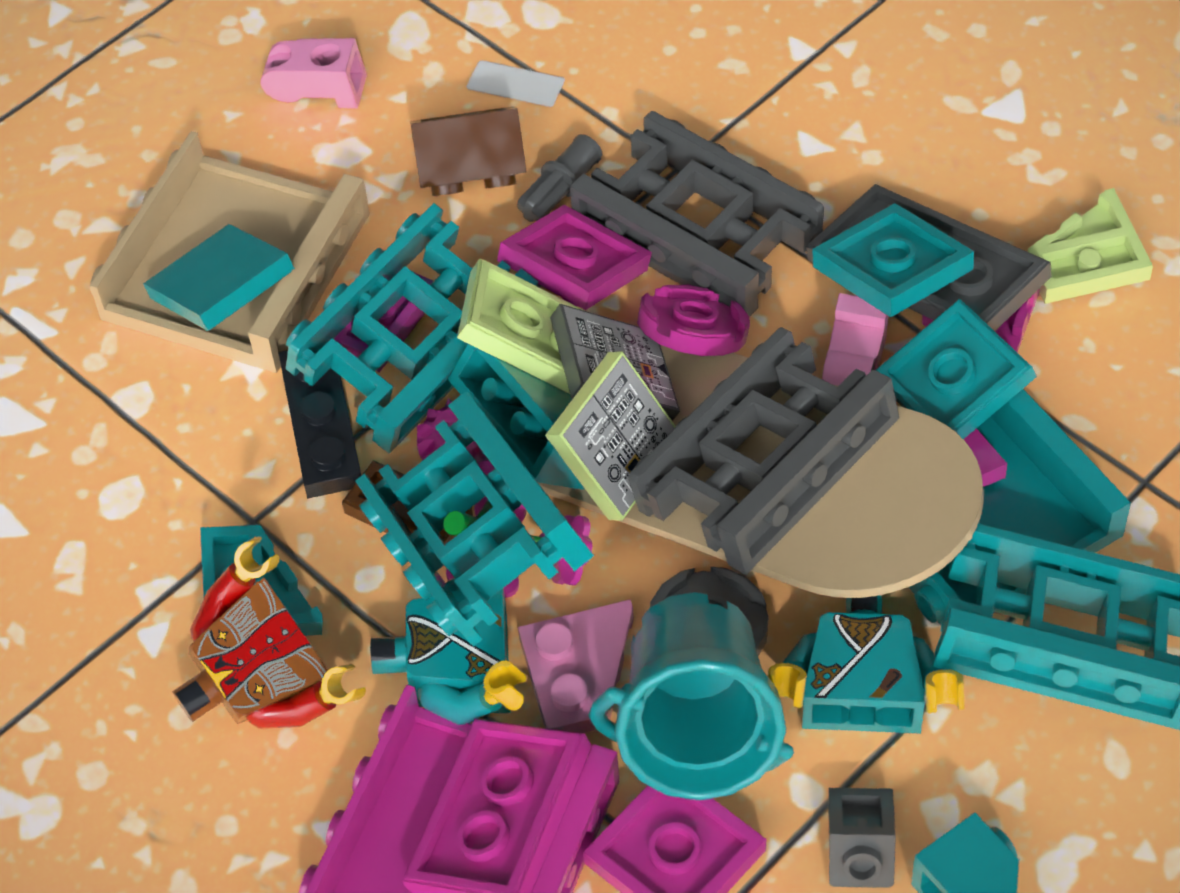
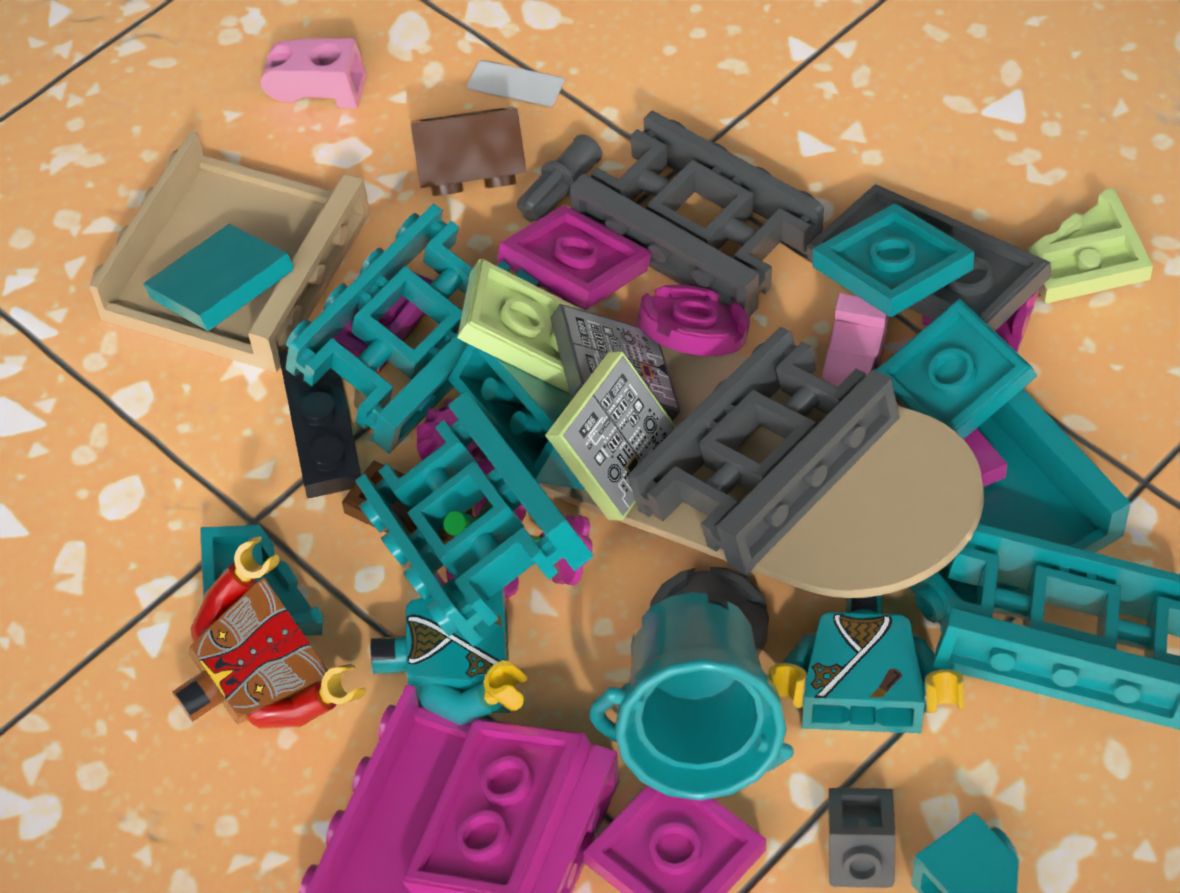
(575, 662): bright pink wing -> none

